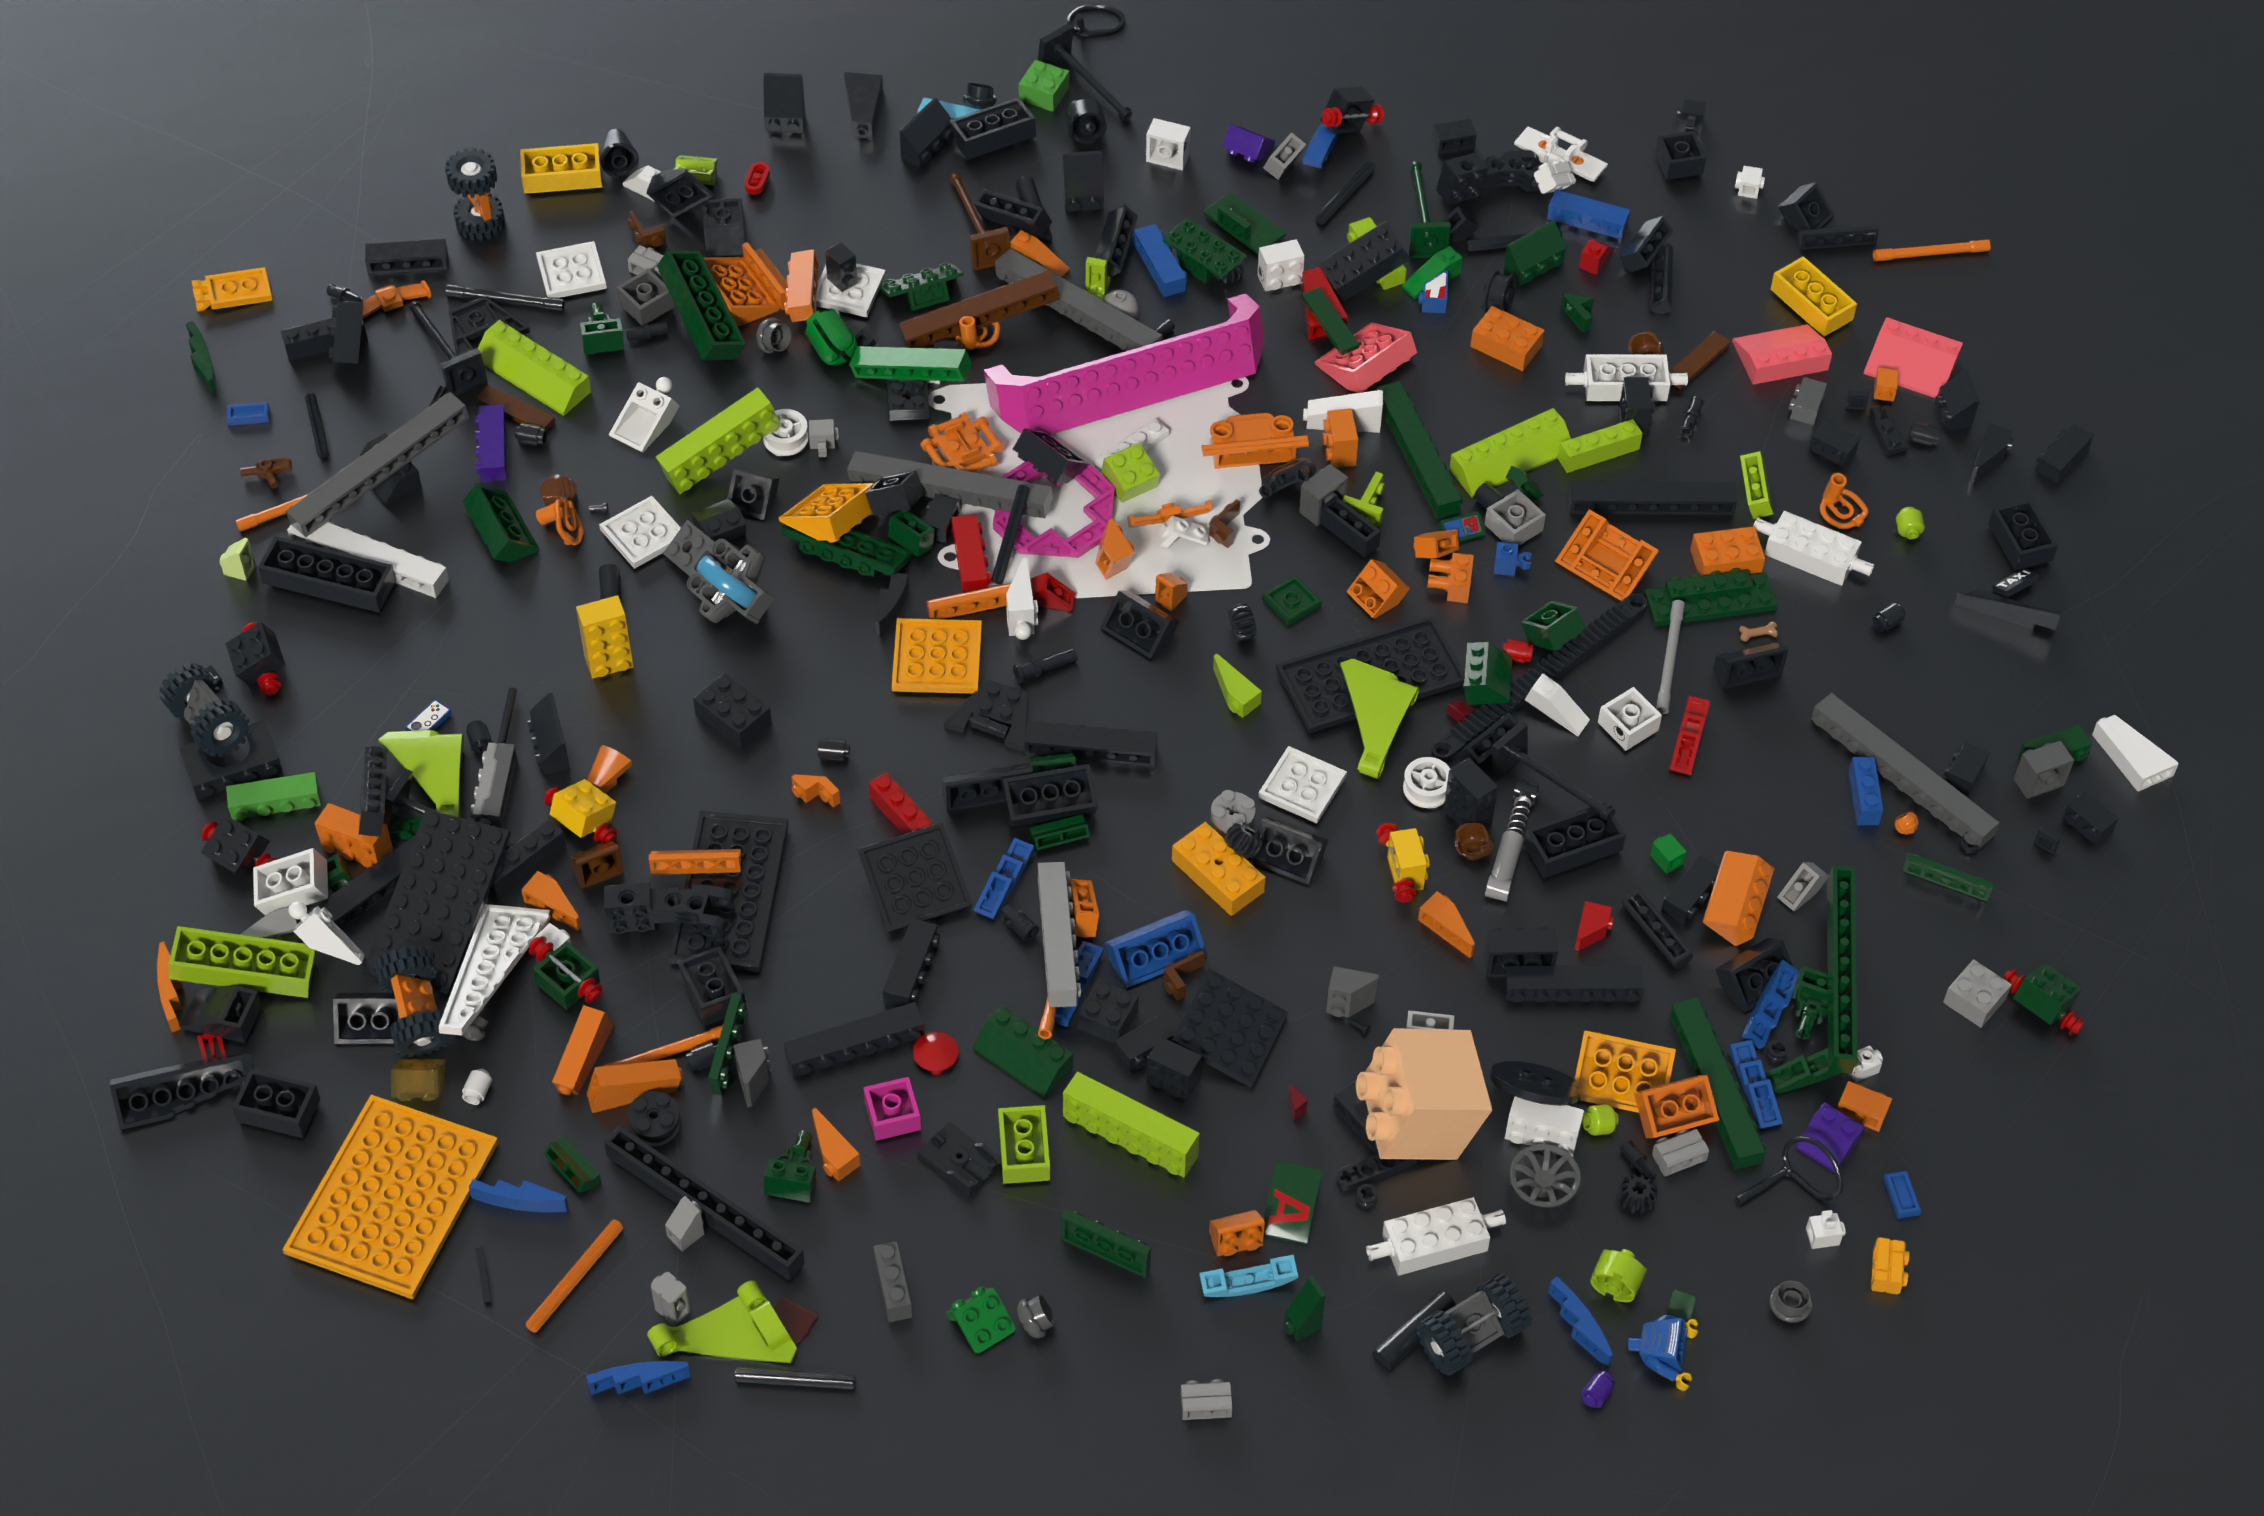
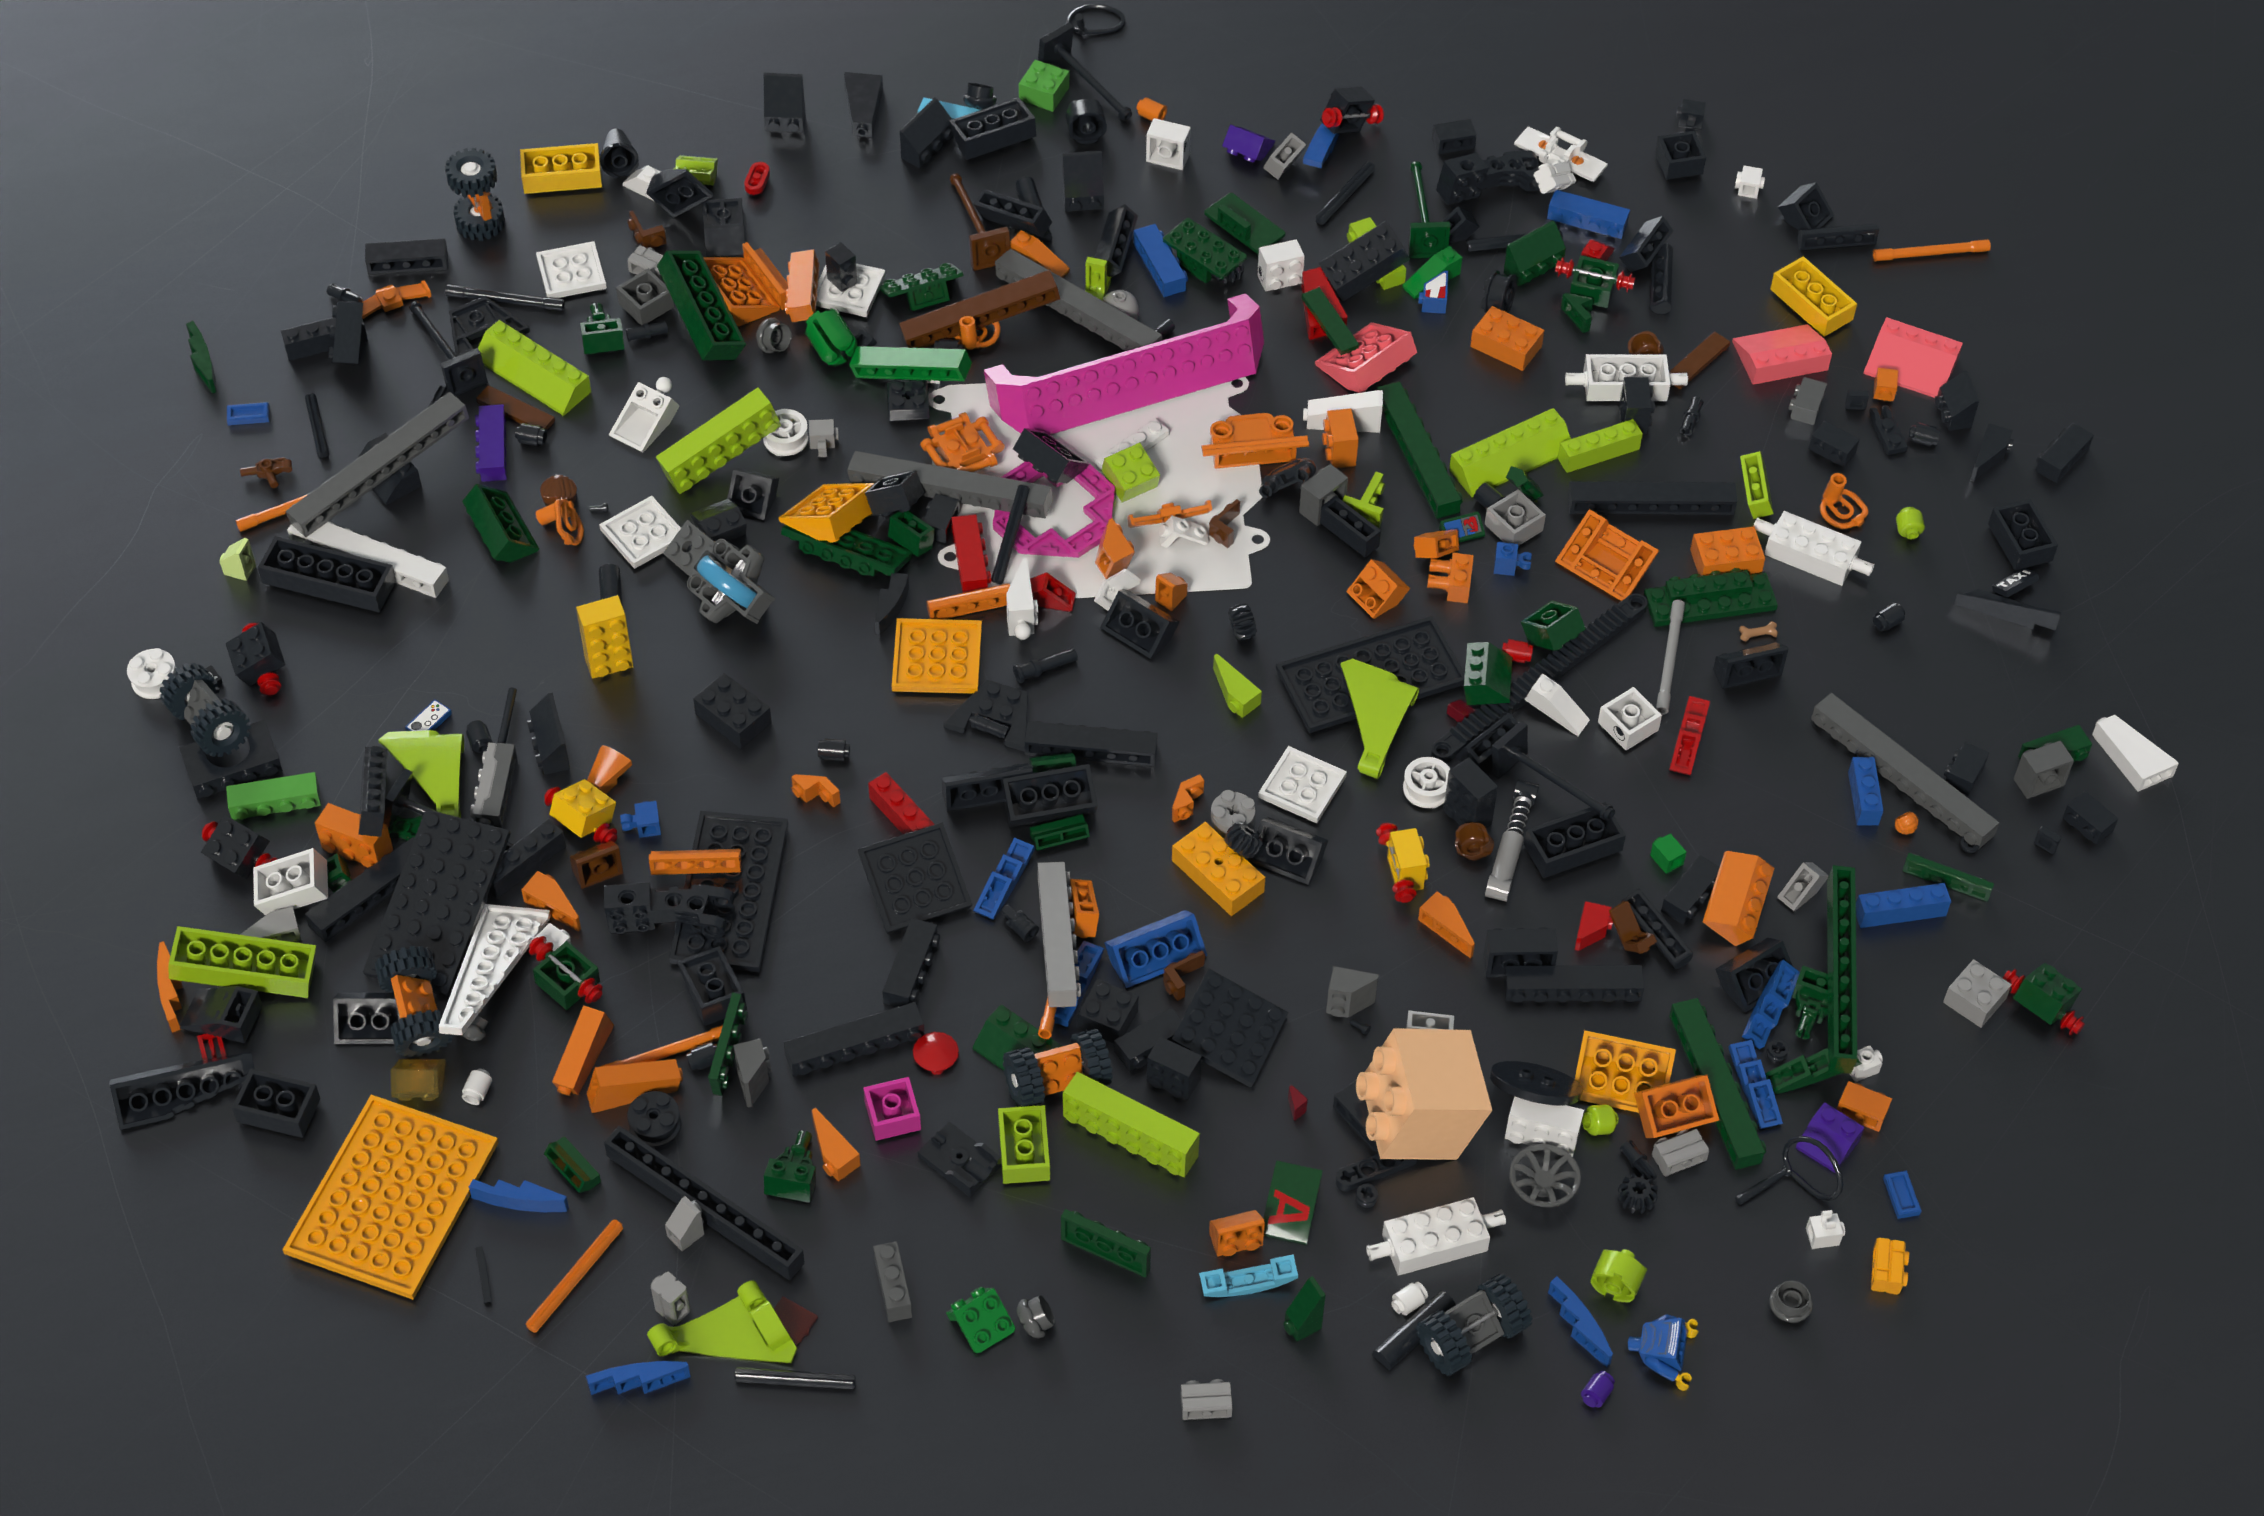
(148, 671): none -> white wheel
(232, 289): light orange tile -> none
(323, 934): white slope -> none
(645, 819): none -> blue brick
(1049, 1072): none -> black plate
(1109, 588): none -> white bracket
(1151, 109): none -> orange brick
(1183, 802): none -> orange slope
(1291, 600): dark green tile -> none
(1409, 1298): none -> white brick
(1594, 278): none -> dark green brick
(1629, 930): none -> reddish brown bracket
(1681, 1305): dark green slope -> none
(1902, 905): none -> blue brick

